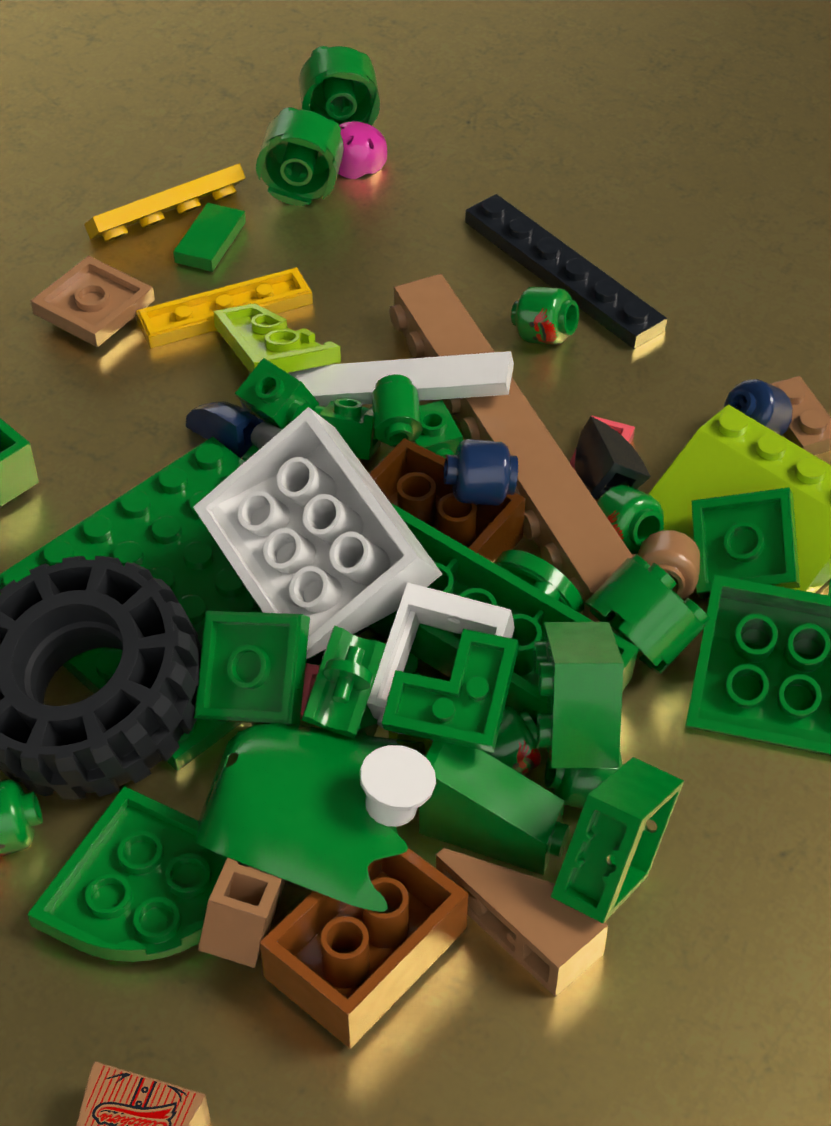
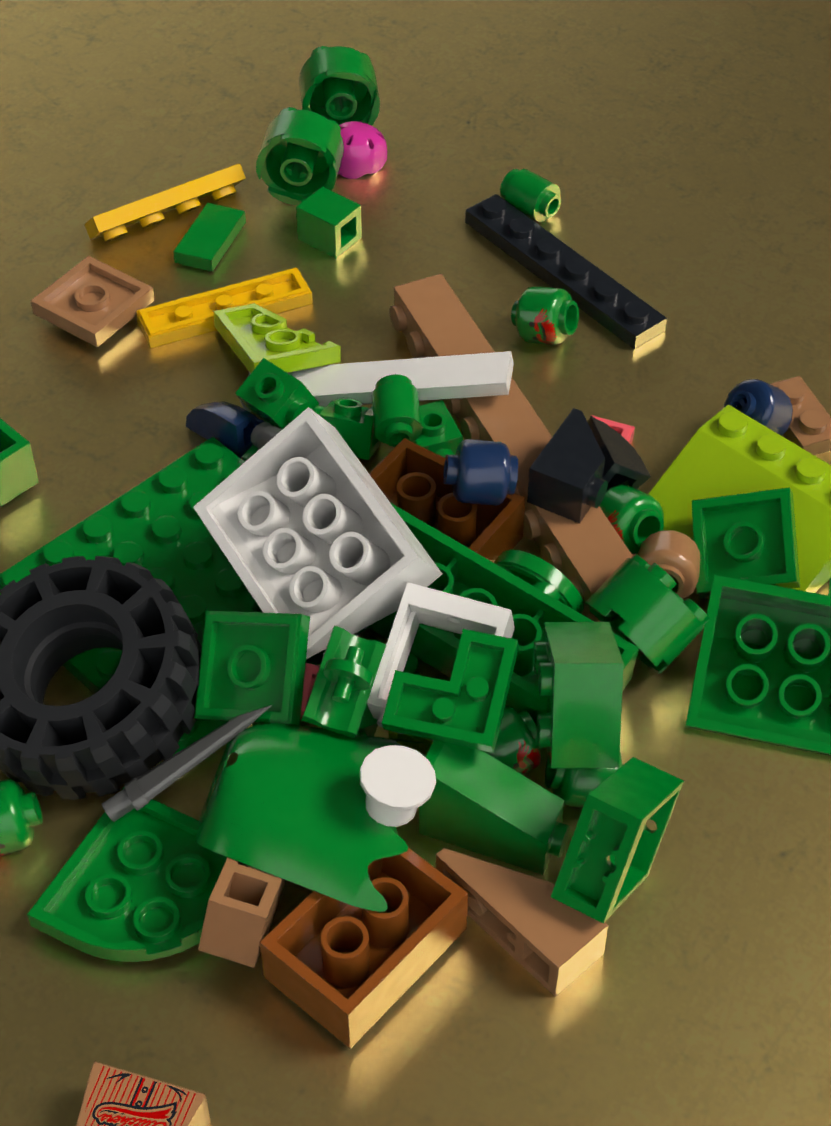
(148, 785): none -> dark grey bar
(329, 222): none -> green brick
(531, 194): none -> green brick
(569, 471): none -> black slope

